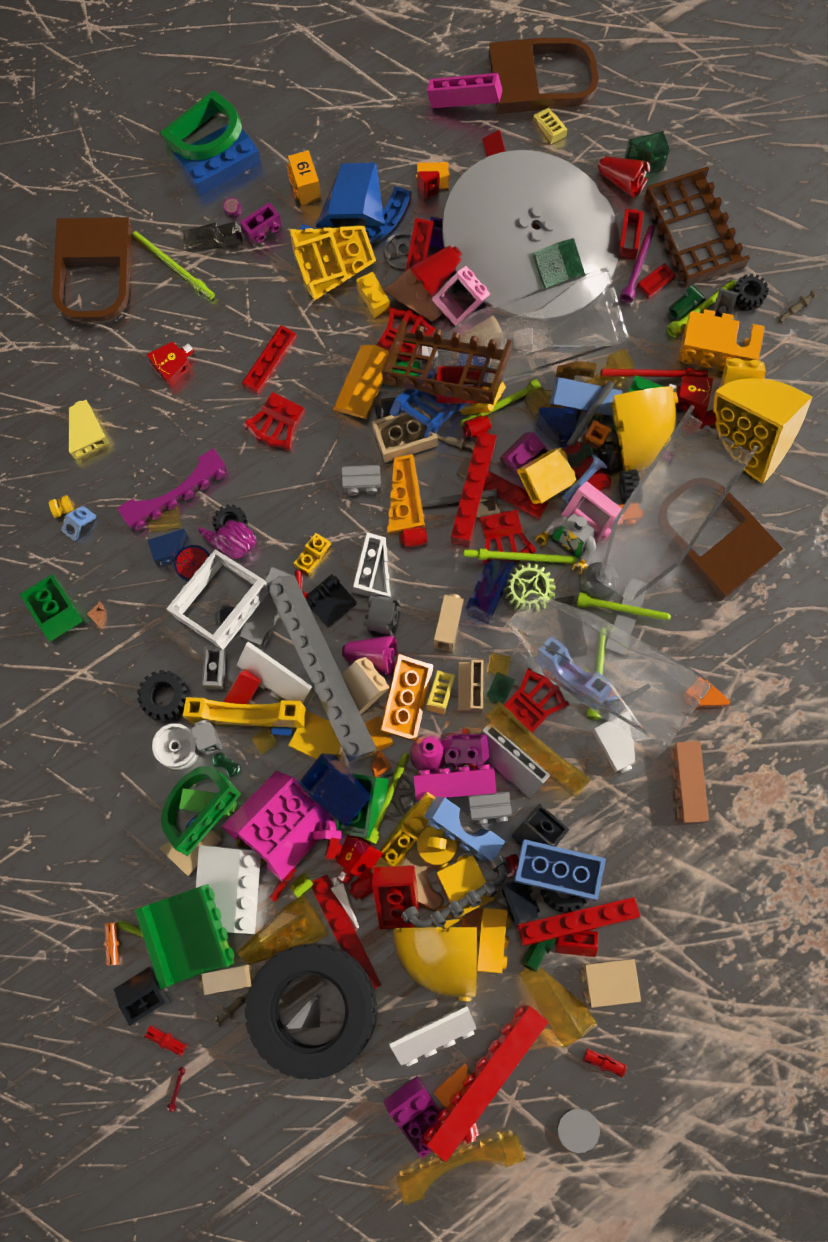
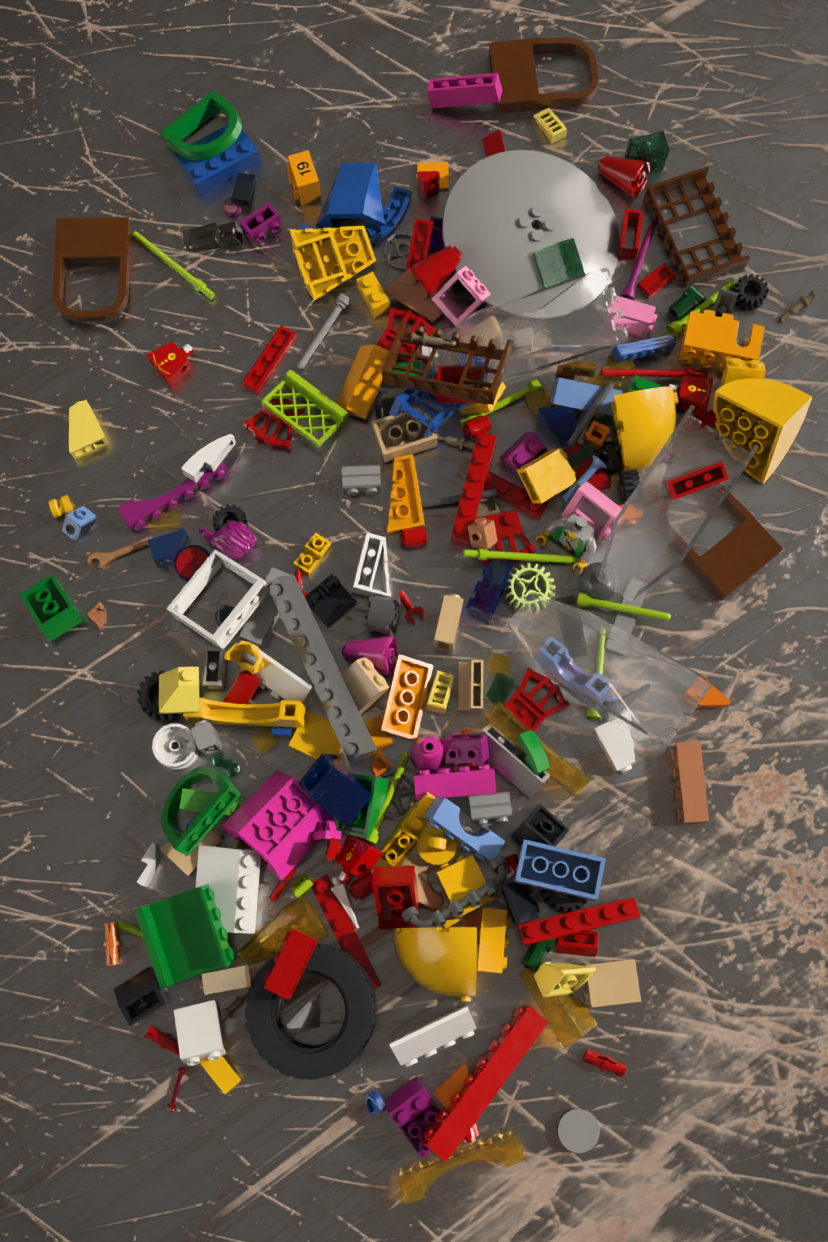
(106, 558): none -> medium nougat piece
(150, 858): none -> white slope
(179, 691): none -> light yellow slope
(199, 1033): none -> white panel
(208, 457): none -> white slope
(221, 1073): none -> yellow slope
(236, 652): none -> yellow helmet
(243, 189): none -> black tile
(290, 963): none -> red brick
(315, 398): none -> lime fence
(342, 302): none -> light grey piece
(374, 1104): none -> blue tile
(410, 608): none -> red bar
(431, 340): none -> dark tan piece
(482, 533): none -> nougat brick
(536, 756): none -> green slope
(562, 978): none -> light yellow slope
(637, 317): none -> bright pink window
(644, 348): none -> blue piece
(696, 480): none -> red brick

